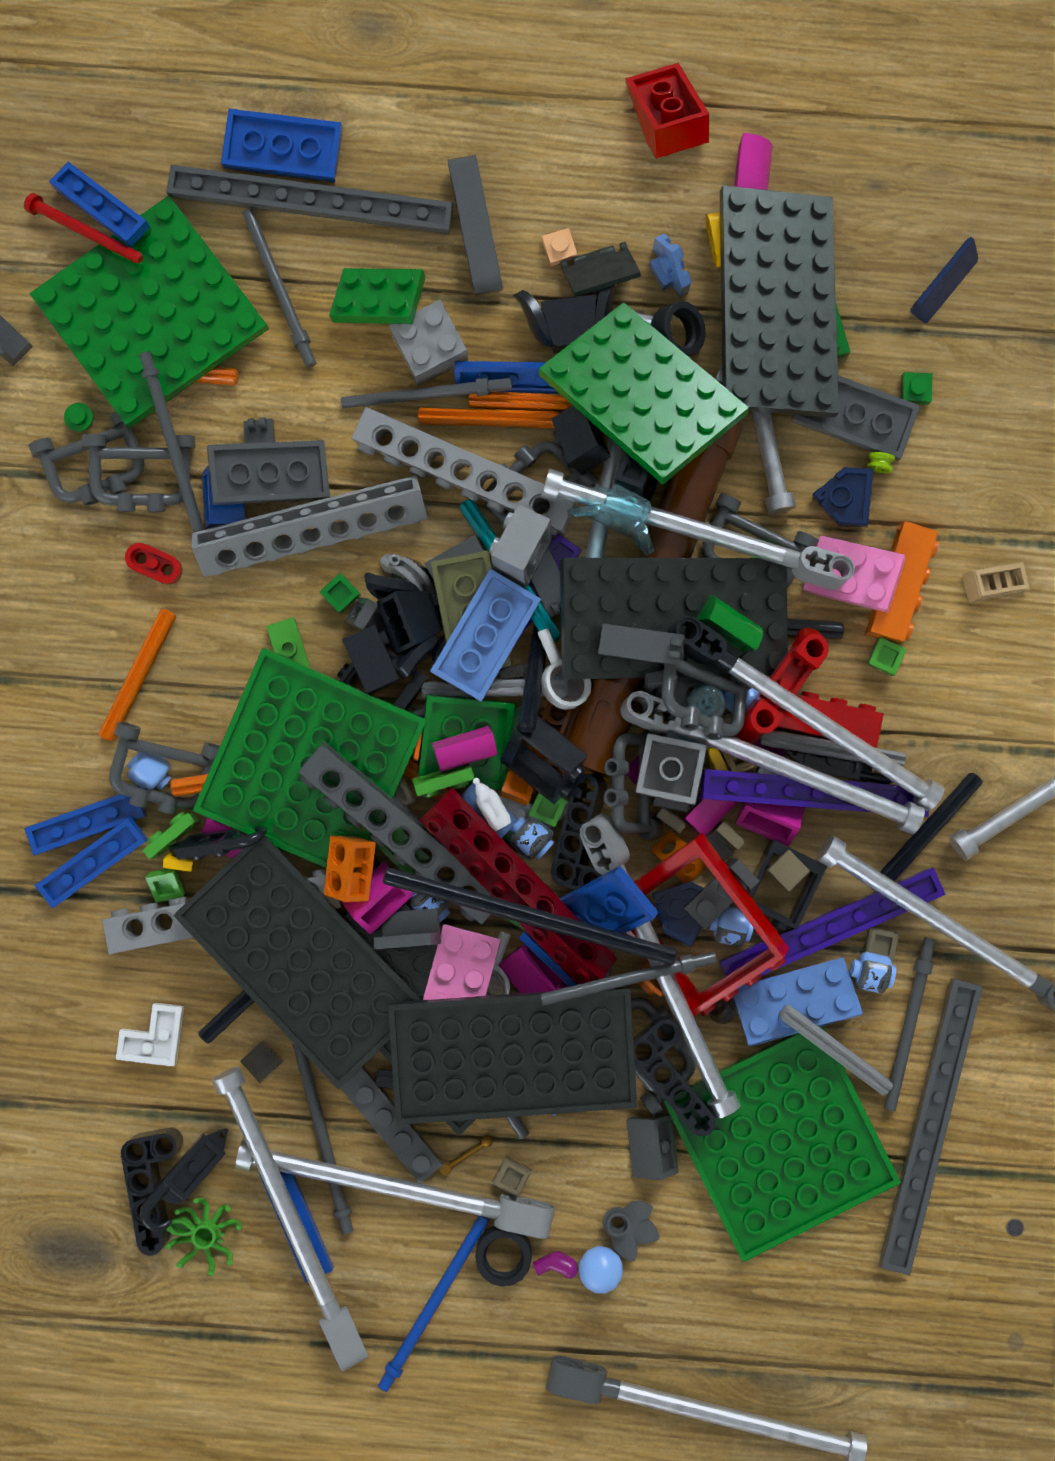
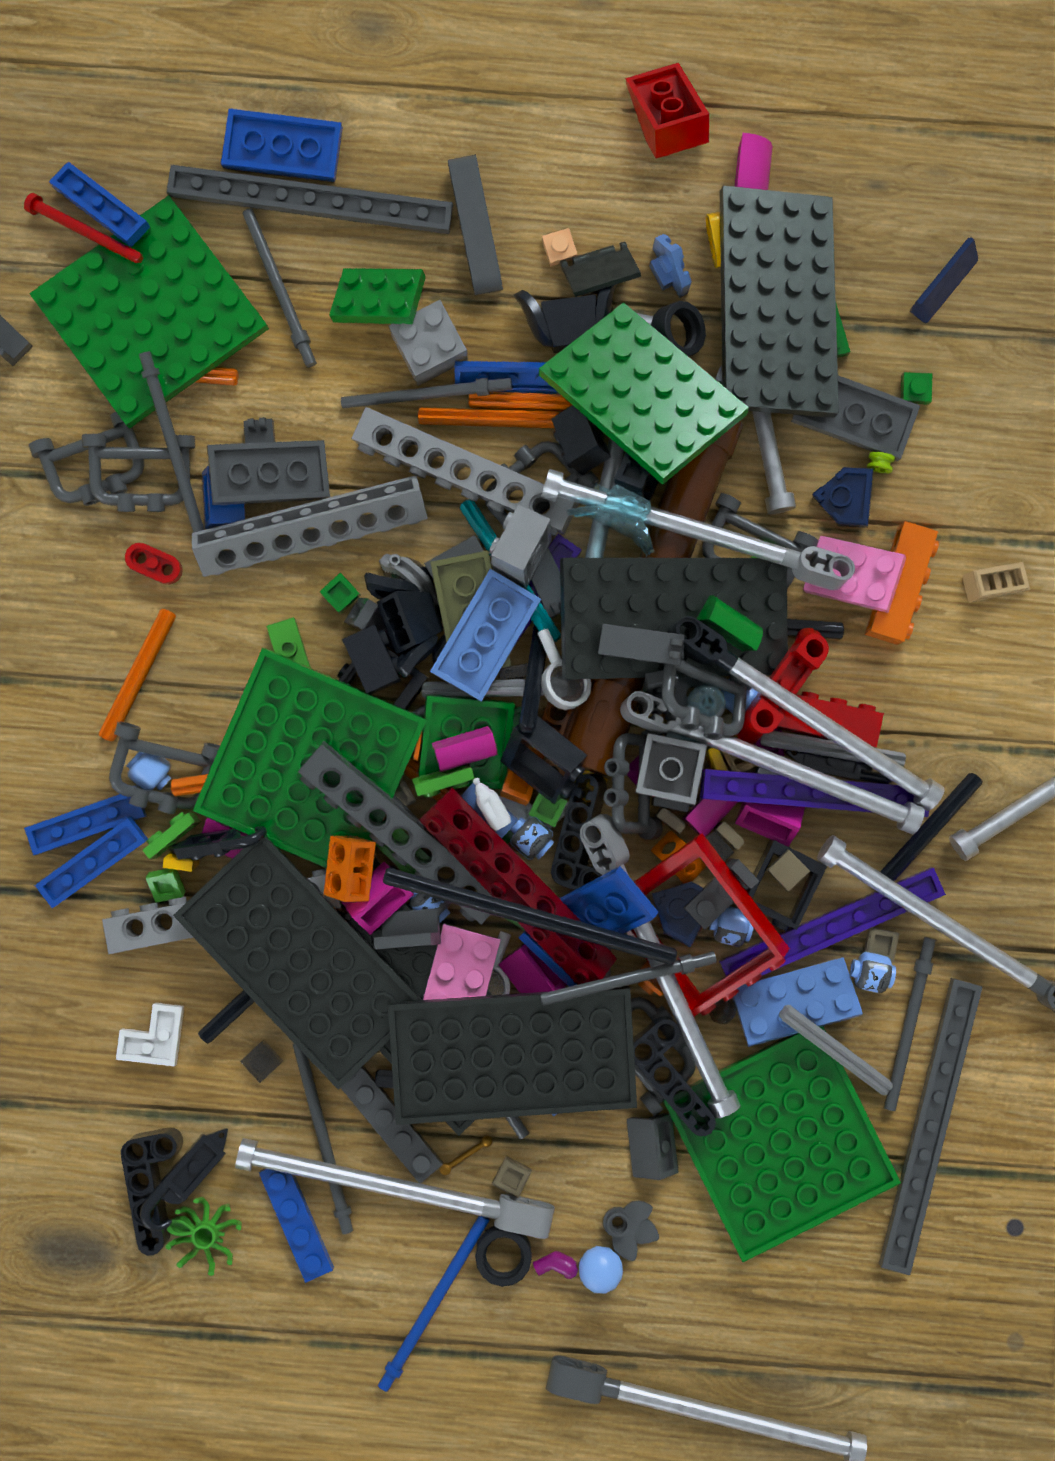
(78, 417): green plate -> none
(336, 1321): flat silver piece -> none
(886, 656): bright green plate -> none

